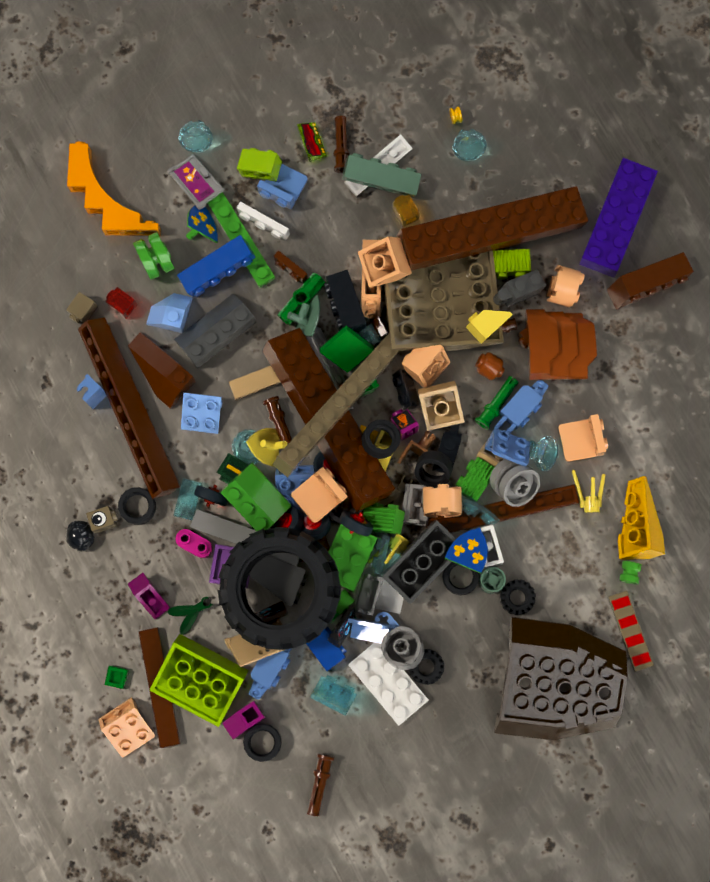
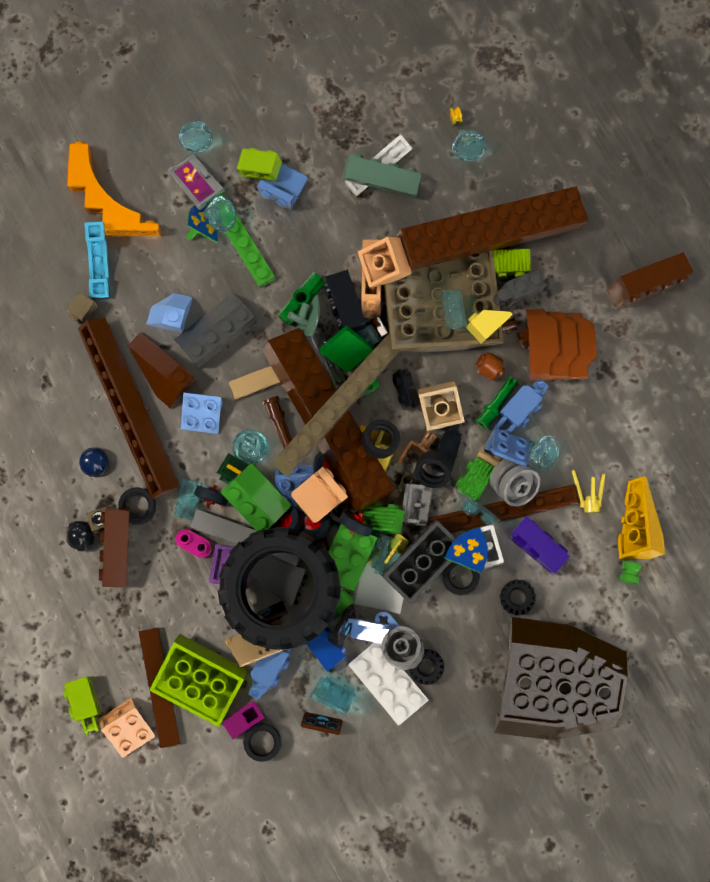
(83, 703): none -> lime brick
(93, 461): none -> dark blue hair
(94, 394): medium blue hinge -> none
(98, 259): none -> medium azure slope
(115, 547): none -> reddish brown brick
(116, 677): green tile -> none
(121, 302): clear red brick -> none
(148, 596): magenta slope -> none
(152, 256): bright green wheel -> none
(191, 613): dark green piece -> none
(216, 266): blue brick -> none
(221, 214): none -> clear light blue hair
(262, 221): white plate -> none
(266, 445): light yellow shield -> none
(295, 271): reddish brown plate -> none
(311, 141): slope -> none
(321, 723): none -> slope
(321, 775): reddish brown pin -> none
(341, 151): reddish brown pin -> none
(368, 594): light grey hinge -> none
(405, 210): clear yellow brick -> none
(405, 423): slope -> none
(426, 364): light nougat slope -> none
(442, 501): light nougat brick -> none
(453, 309): none -> clear light blue plate
(492, 580): sand green wheel -> none
(539, 545): none -> dark purple wedge
(564, 286): light nougat brick -> none
(583, 439): light nougat bracket -> none
(618, 217): dark purple brick -> none
(630, 631): tile -> none

